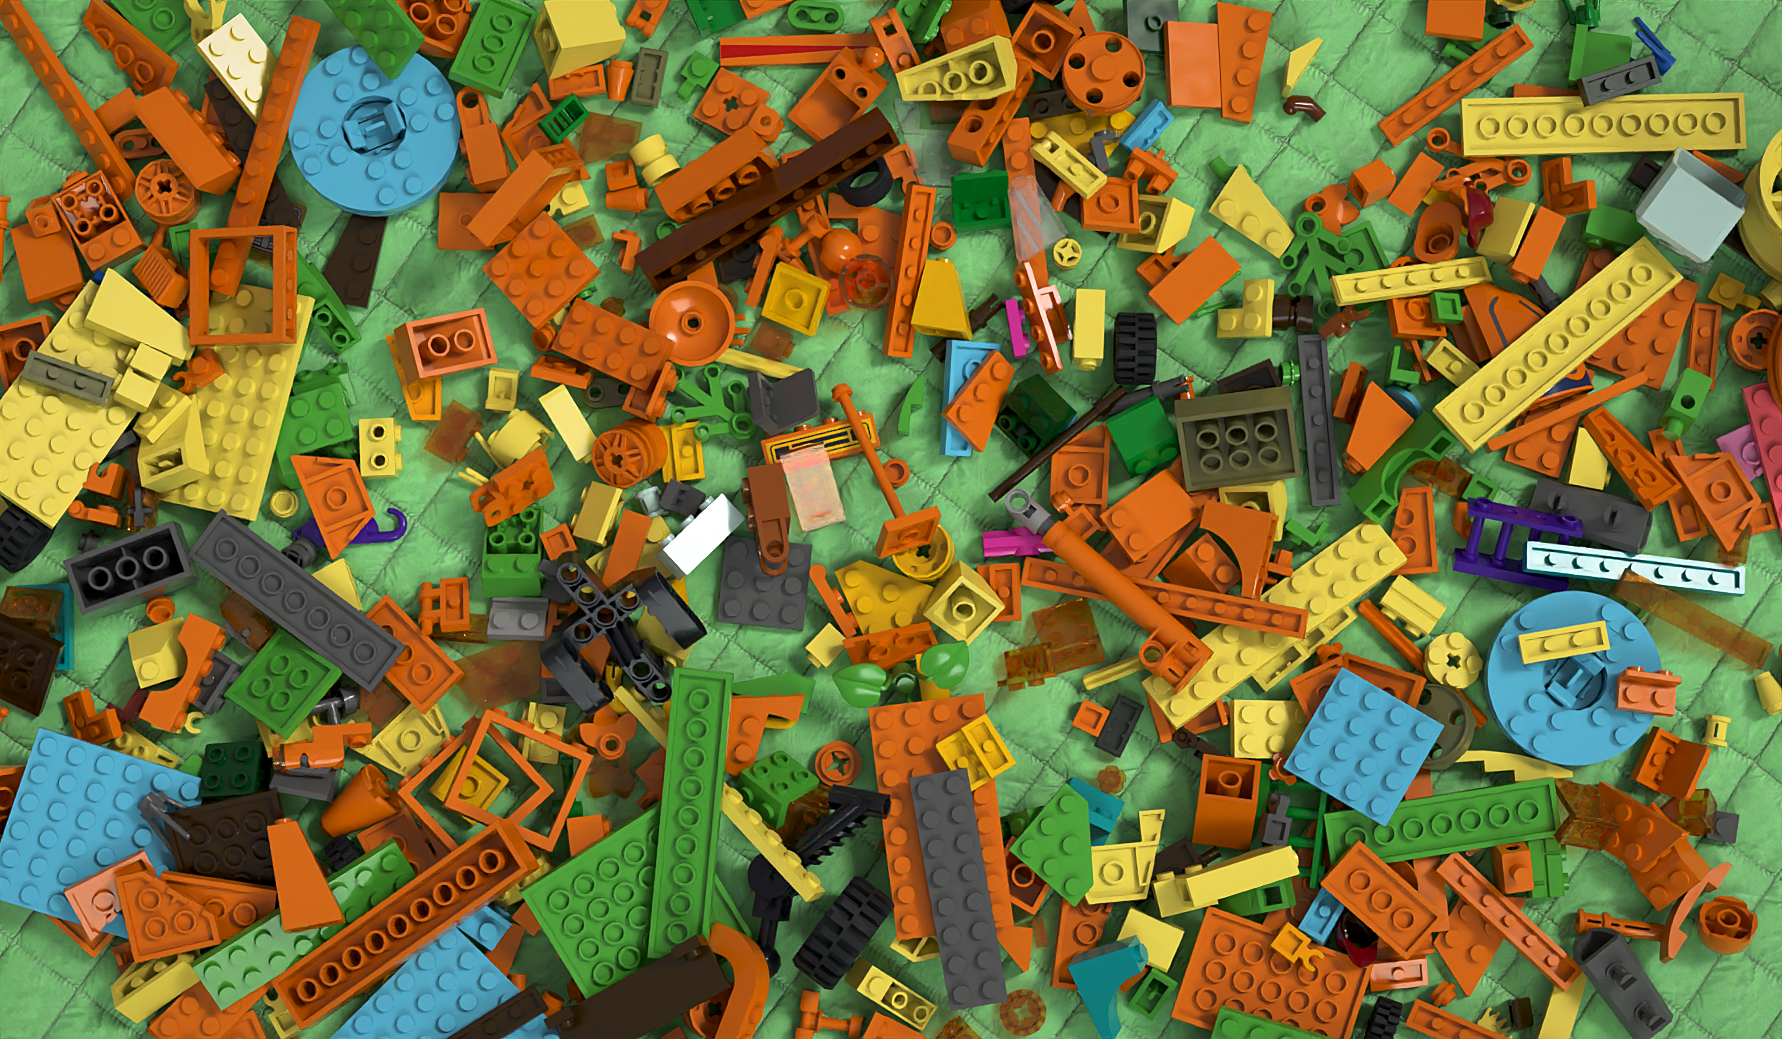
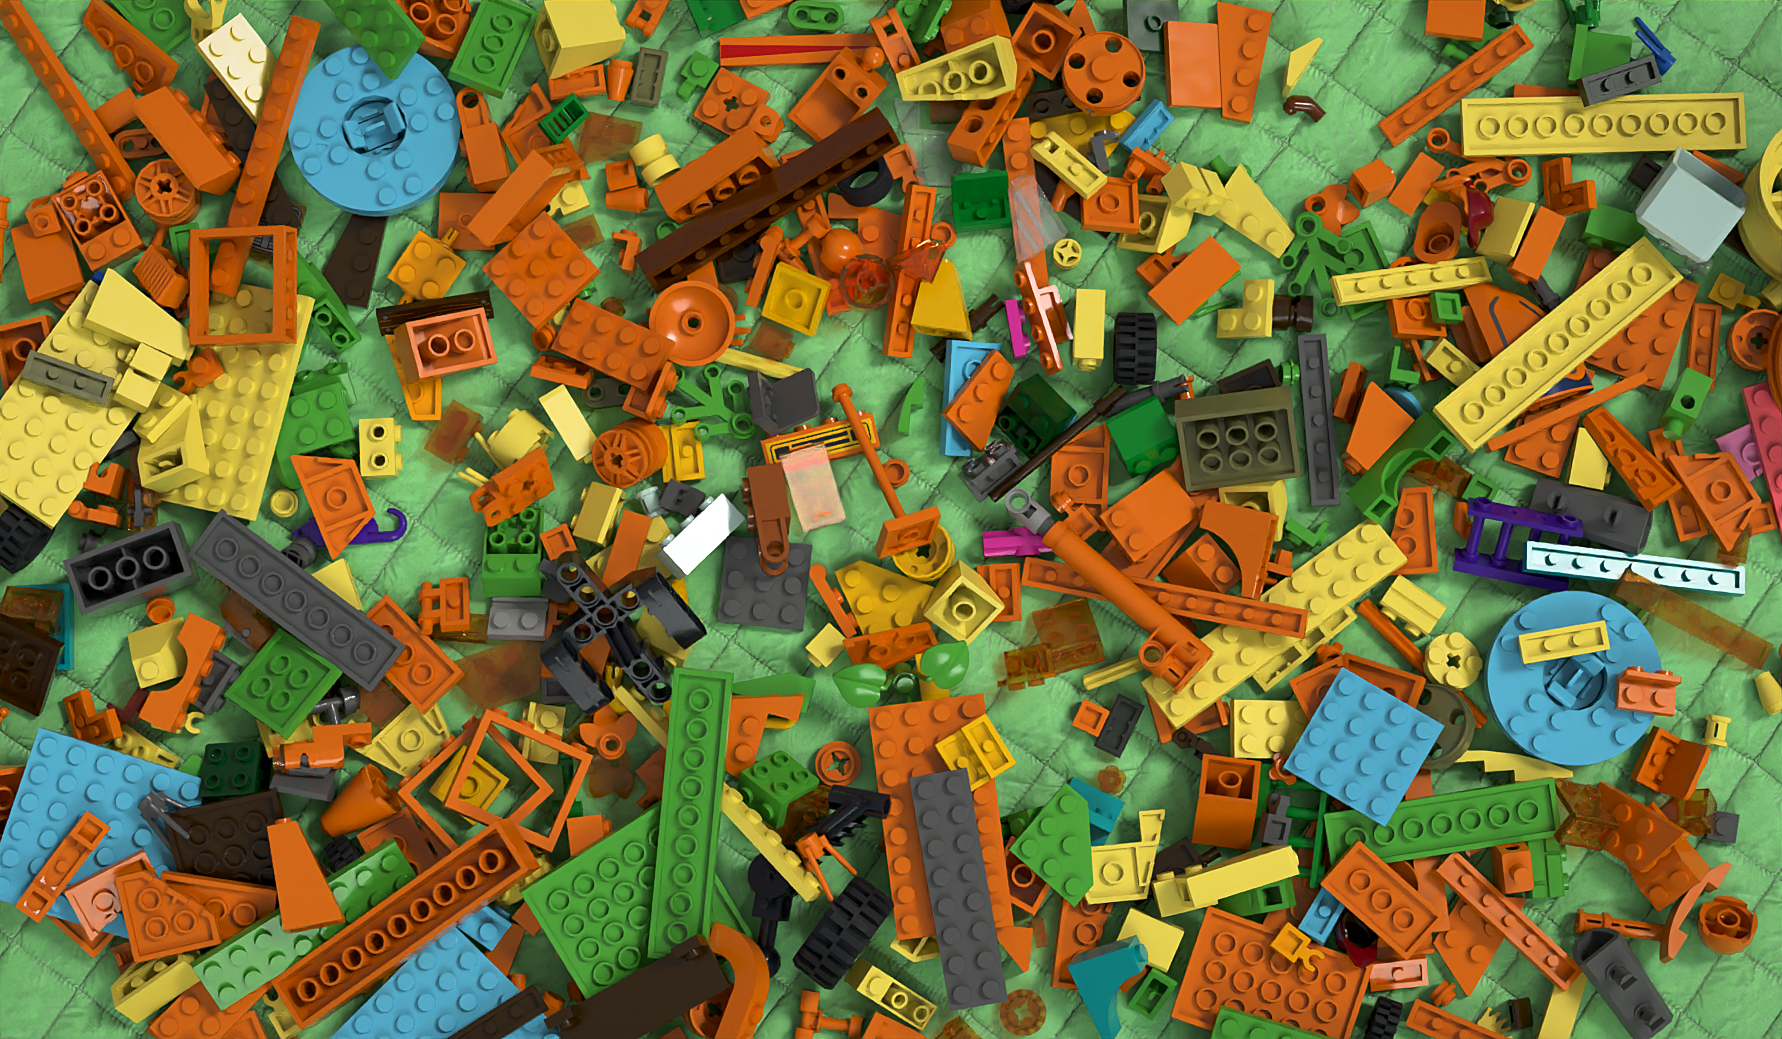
(62, 866): none -> orange slope
(396, 315): none -> dark brown tile
(427, 267): none -> light orange plate
(502, 390): light yellow bracket -> none
(810, 849): none -> orange plant
(919, 261): none -> clear orange slope
(990, 469): none -> dark grey bracket
(1195, 189): none -> light yellow piece
(1340, 323): dark orange plate -> none

